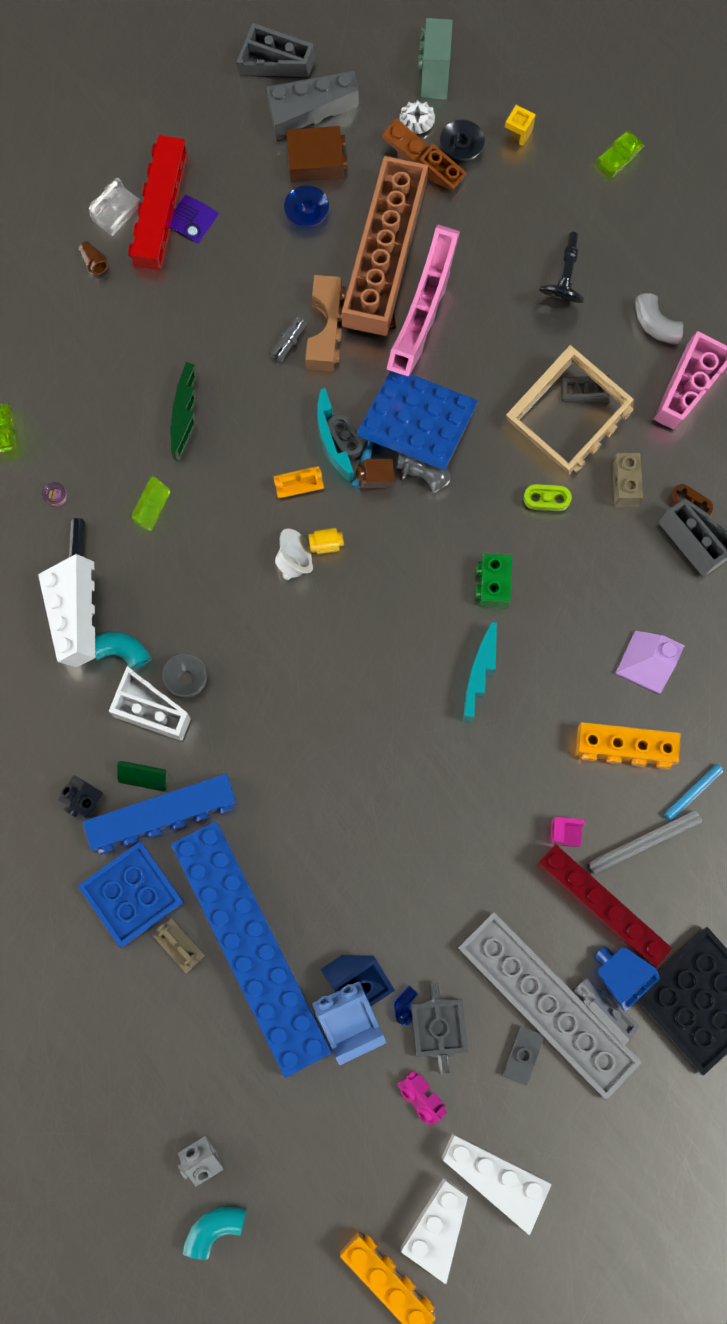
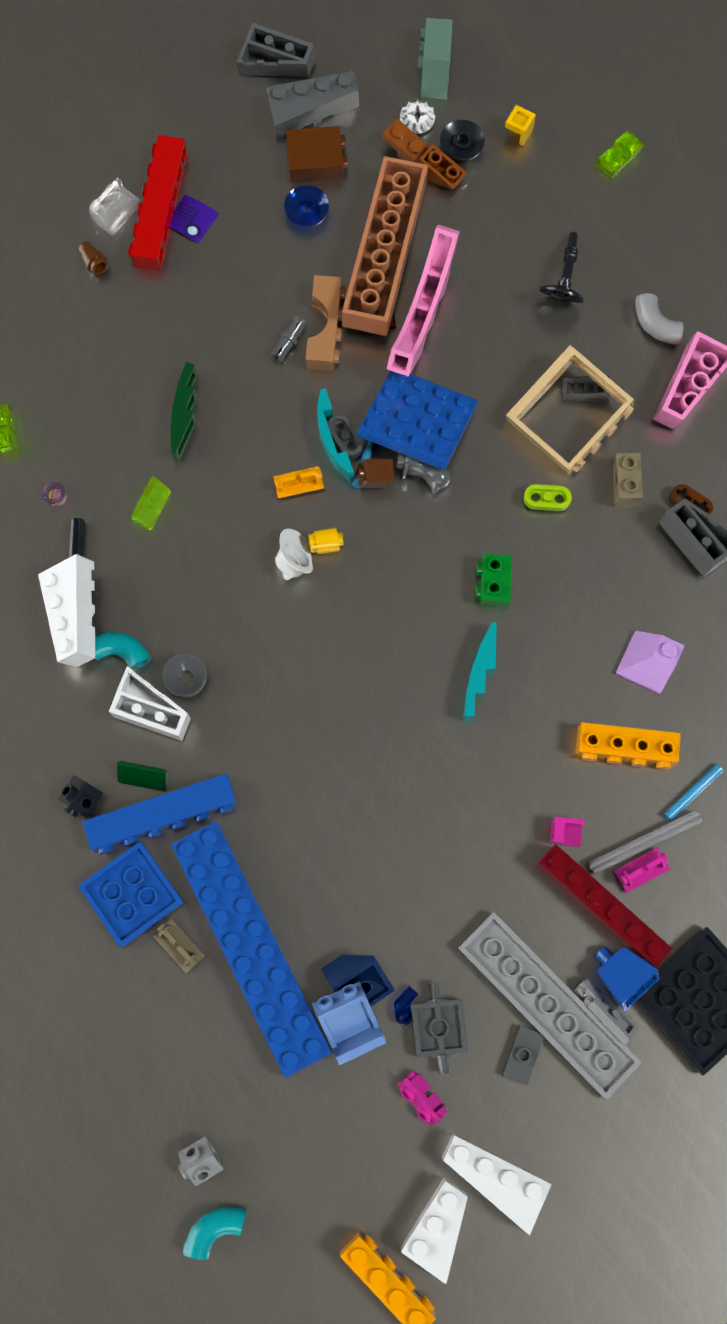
(642, 869): none -> dark pink hinge

